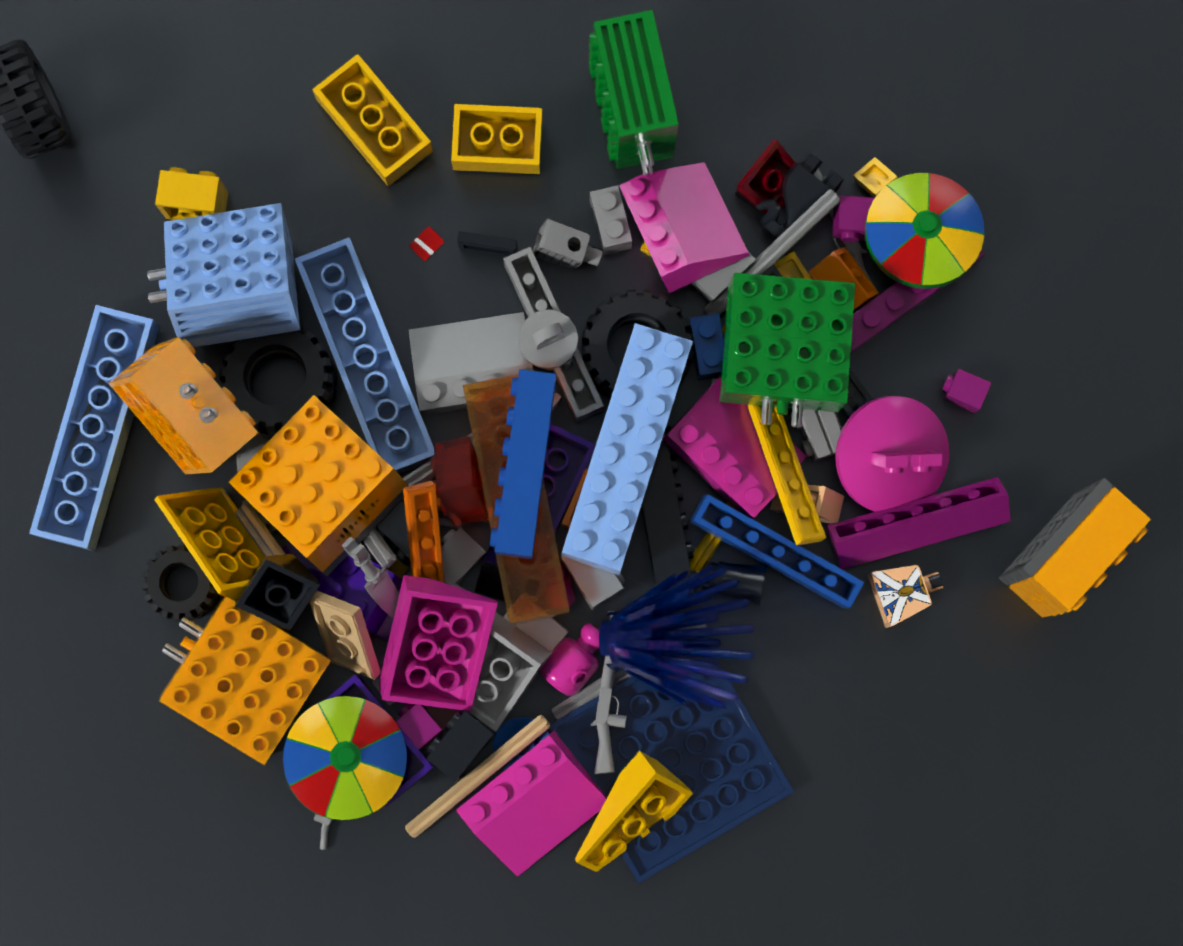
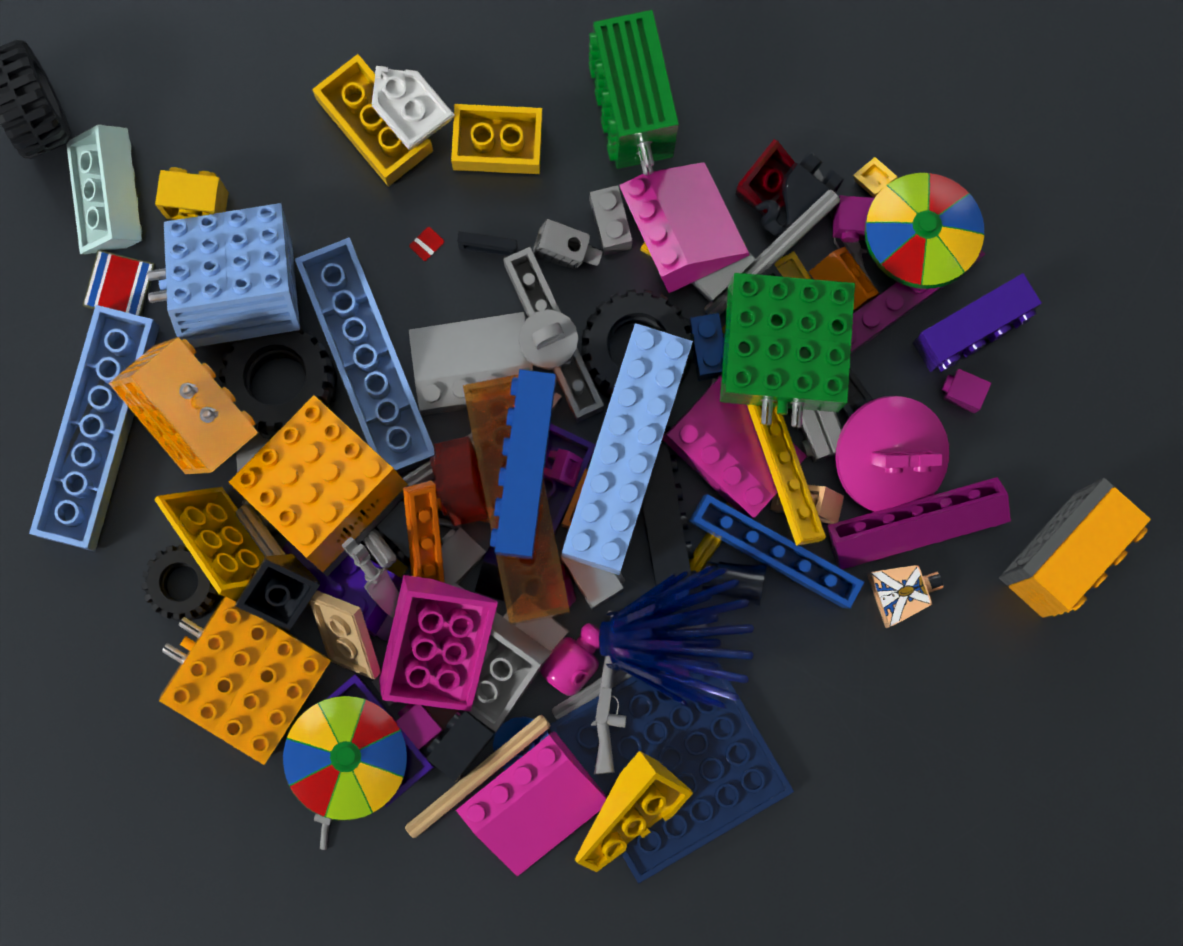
(104, 189): none -> light aqua slope
(118, 283): none -> tile
(408, 105): none -> white tile
(565, 467): none -> dark pink tile
(974, 324): none -> dark purple brick

